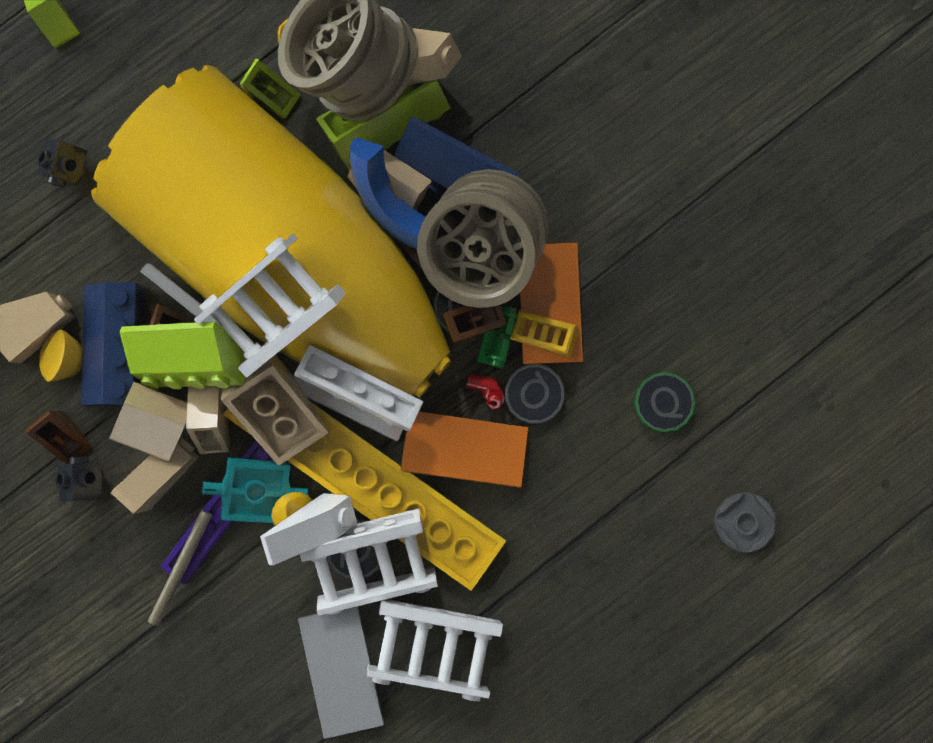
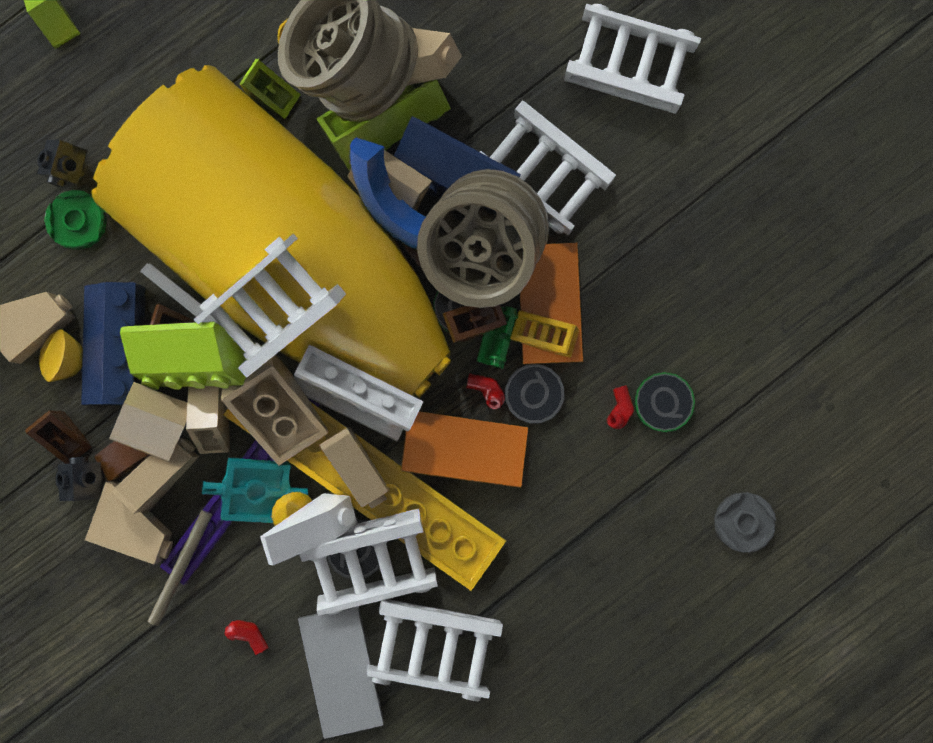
(75, 220): none -> green tile
(118, 459): none -> reddish brown slope
(128, 533): none -> tan slope
(246, 632): none -> red arm
(355, 468): none -> tan slope
(572, 156): none -> white fence
(623, 410): none -> red arm
(635, 88): none -> white fence

